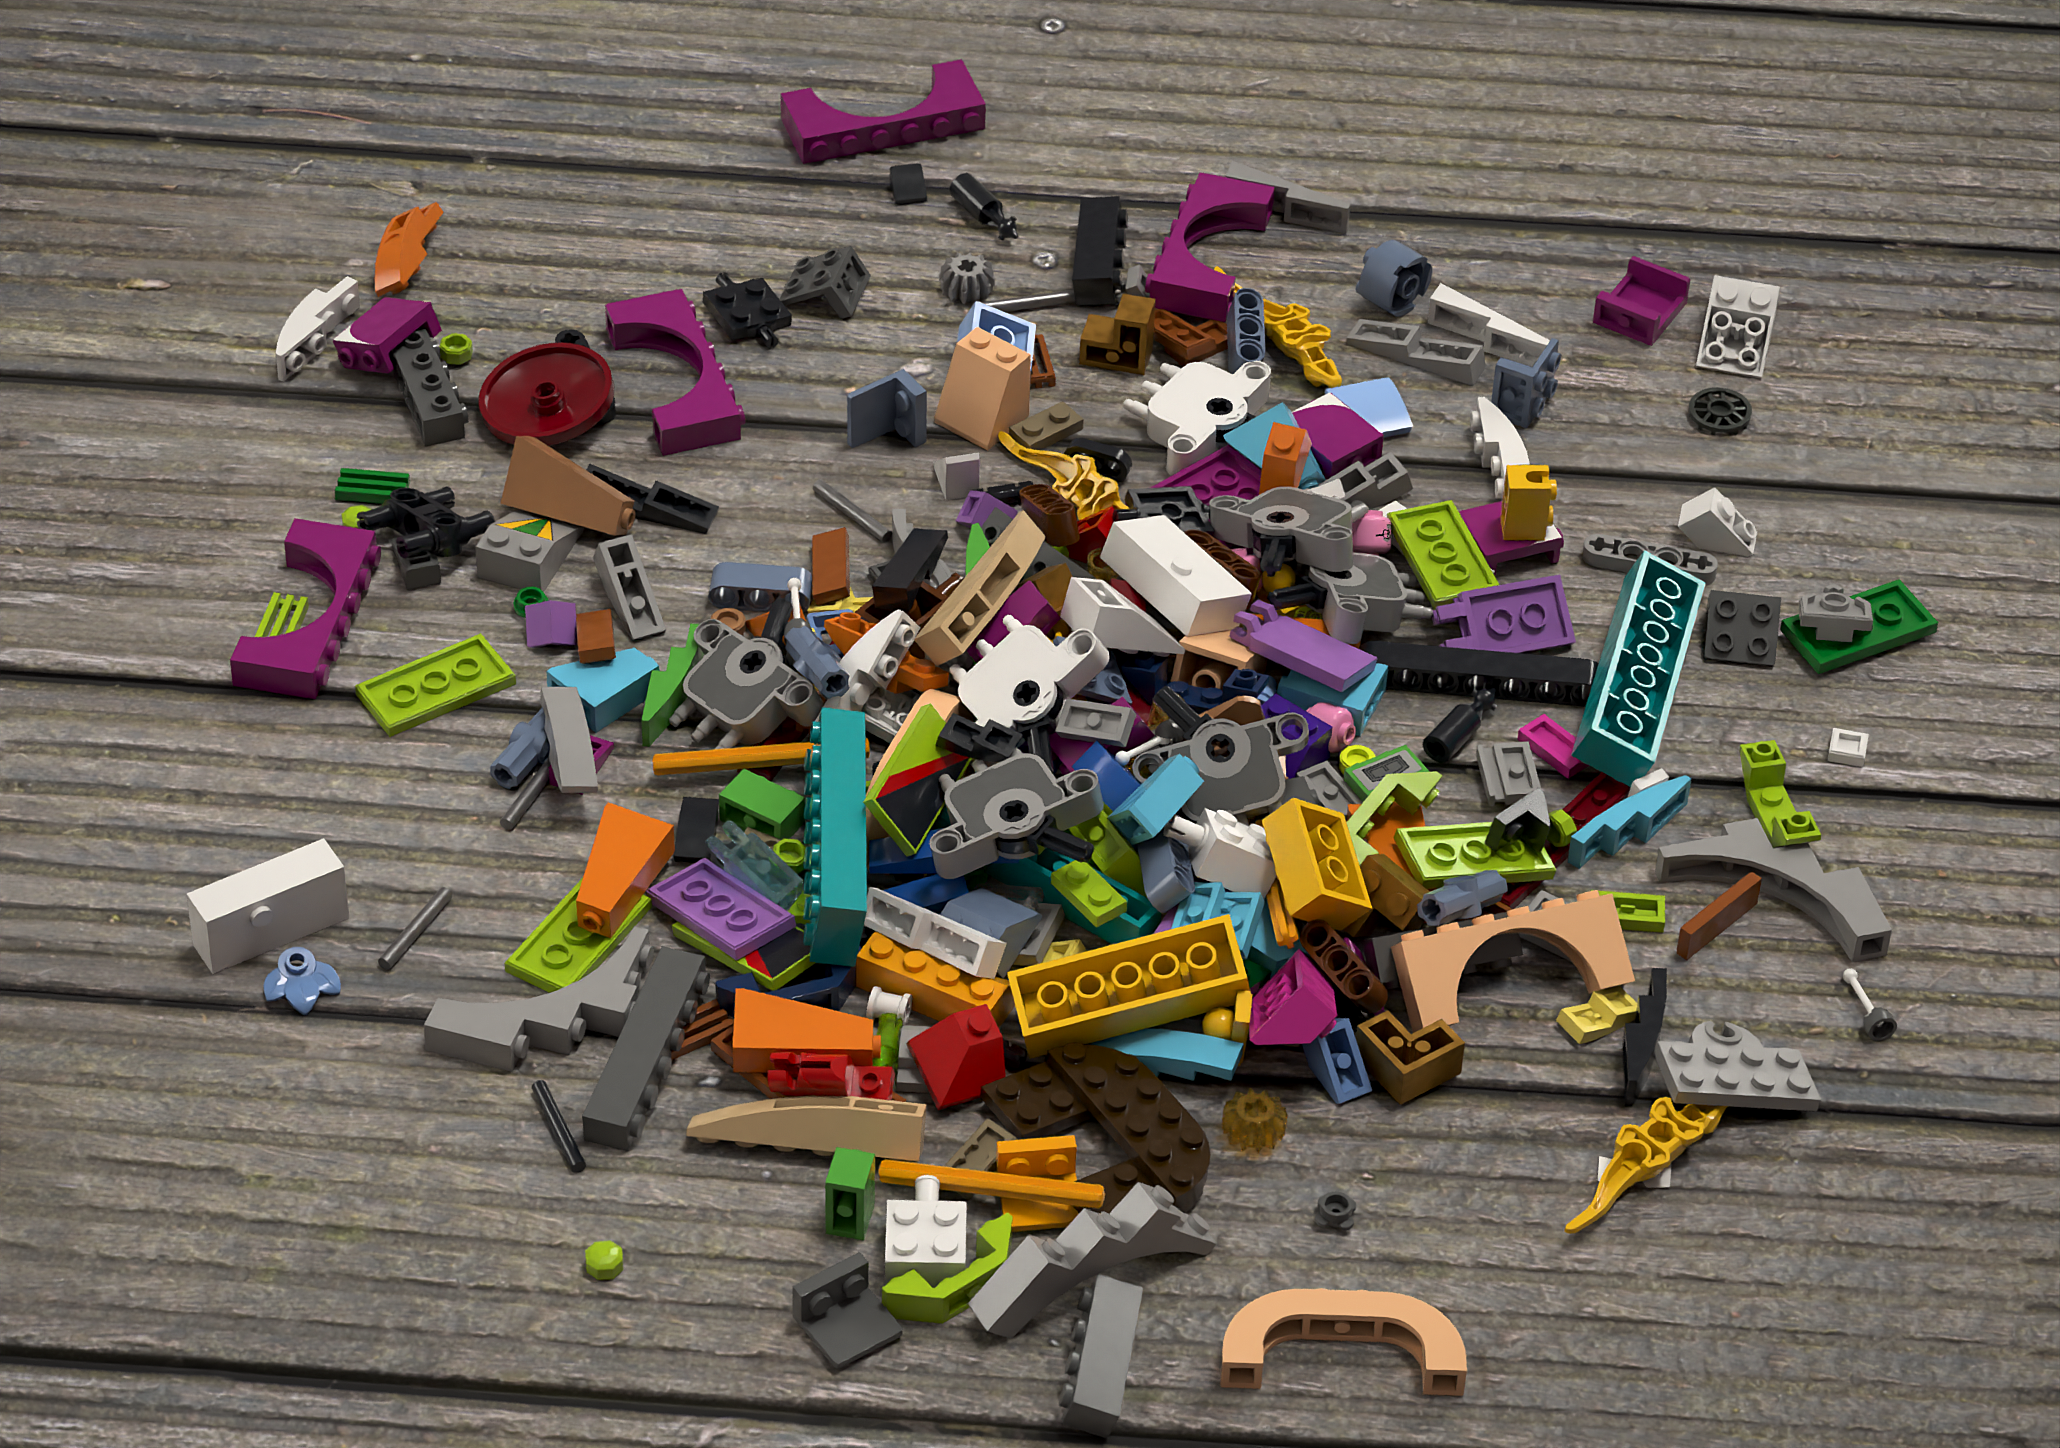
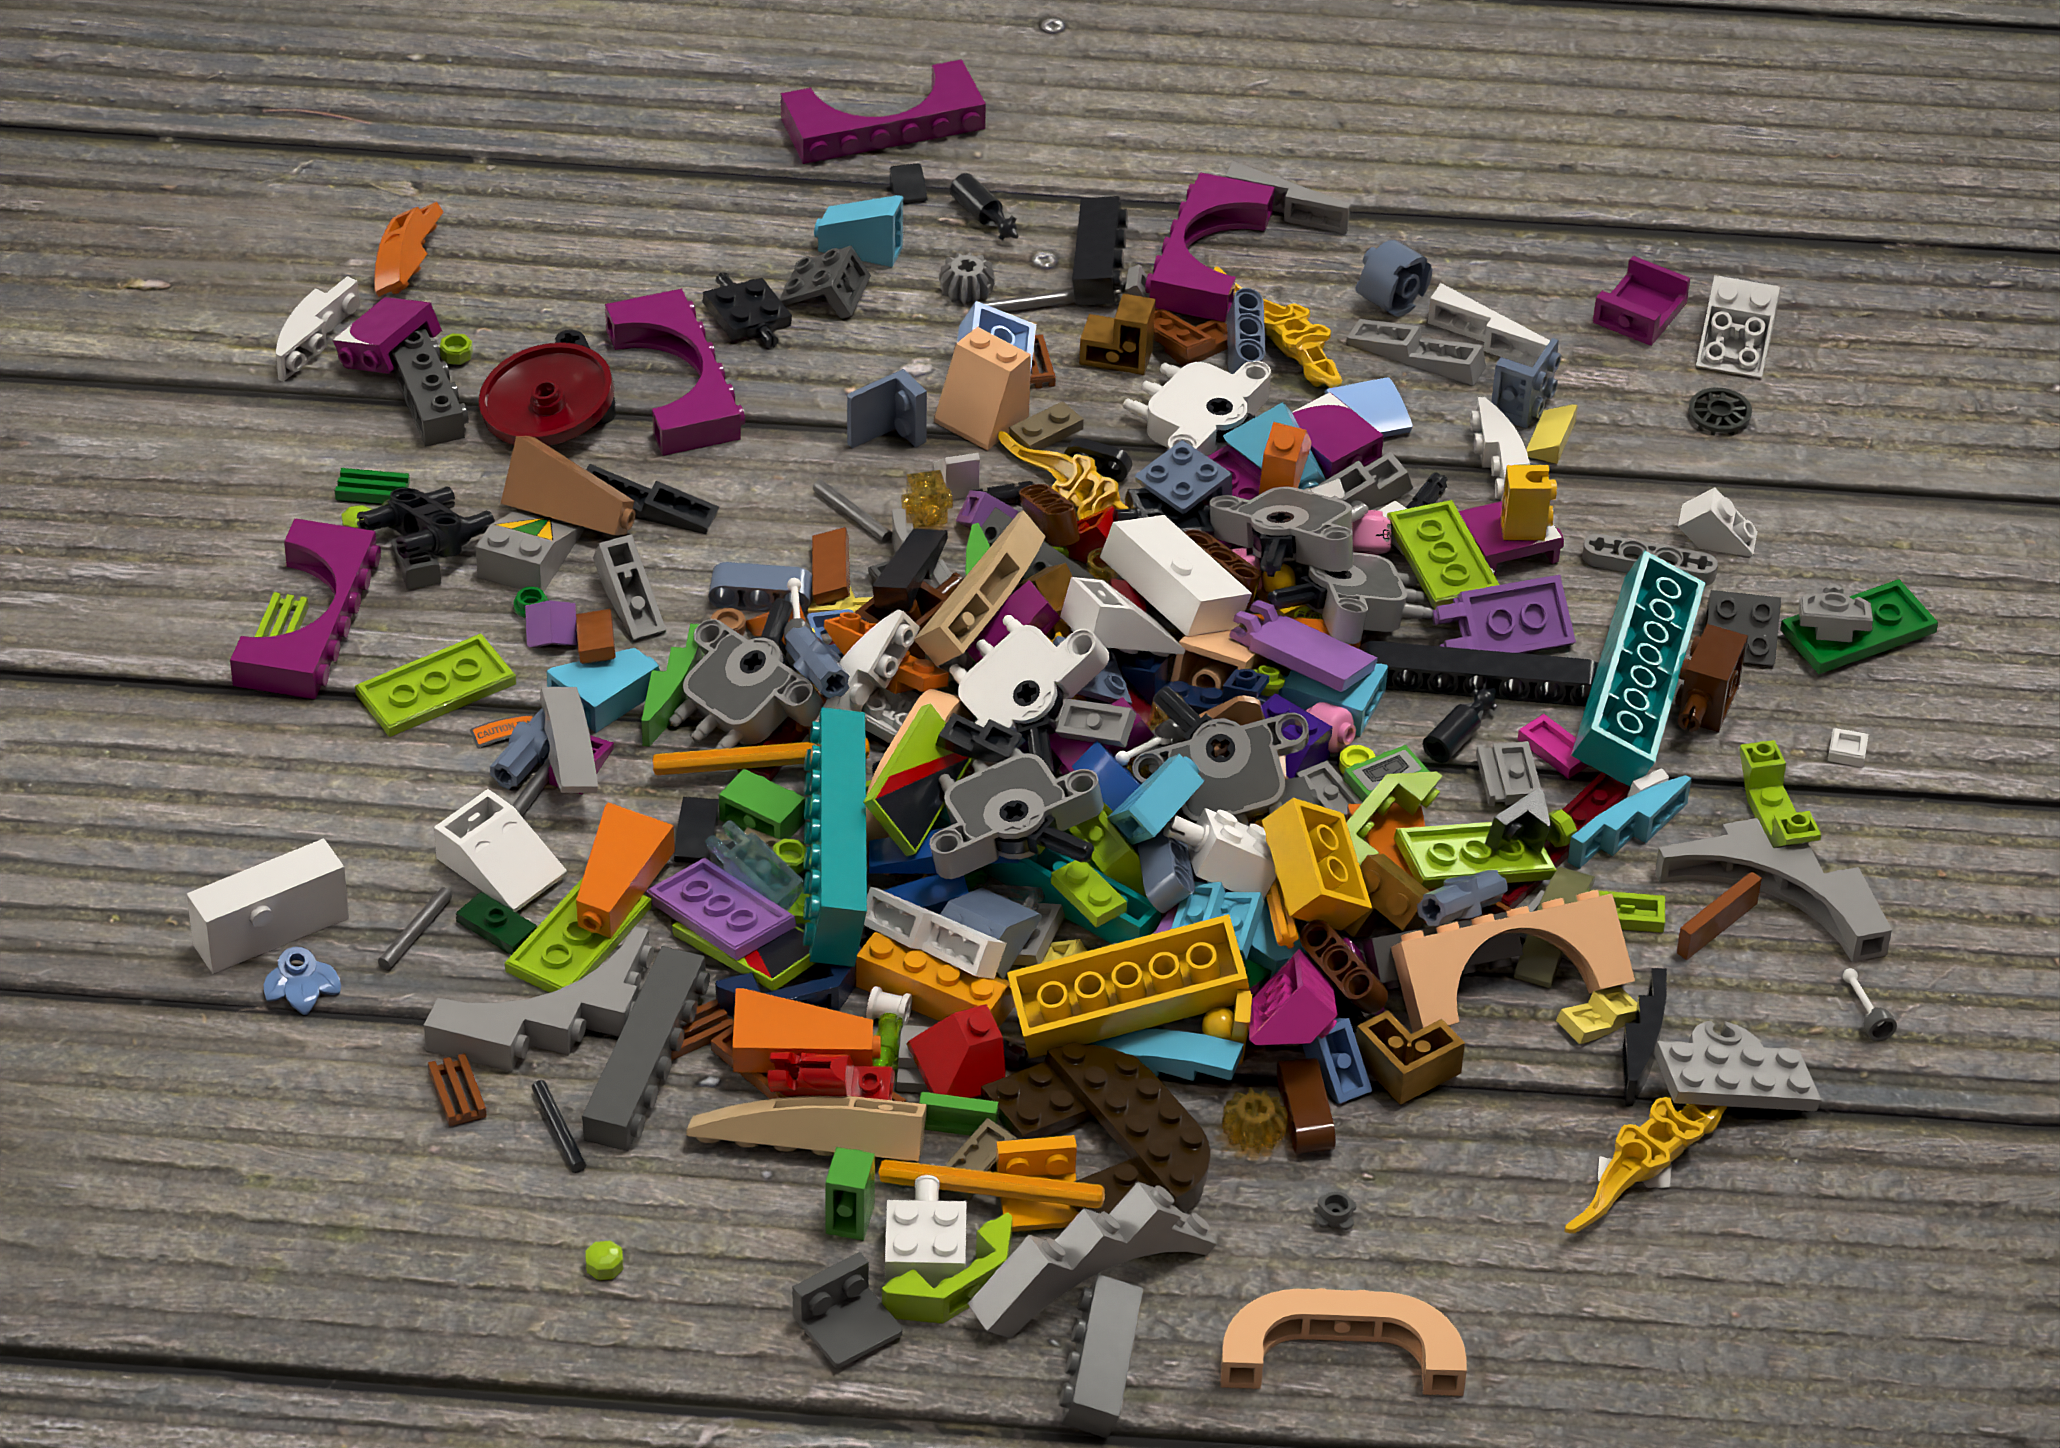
(450, 1068): none -> dark orange tile
(495, 922): none -> dark green plate
(497, 730): none -> orange sticker
(497, 851): none -> white slope
(868, 226): none -> medium azure slope
(931, 504): none -> clear yellow brick
(957, 1113): none -> bright green tile
(1185, 477): none -> sand blue bracket
(1276, 680): none -> lime plate
(1306, 1105): none -> reddish brown beam
(1429, 491): none -> black axle
(1539, 957): none -> olive slope
(1552, 433): none -> light yellow slope
(1710, 678): none -> reddish brown brick

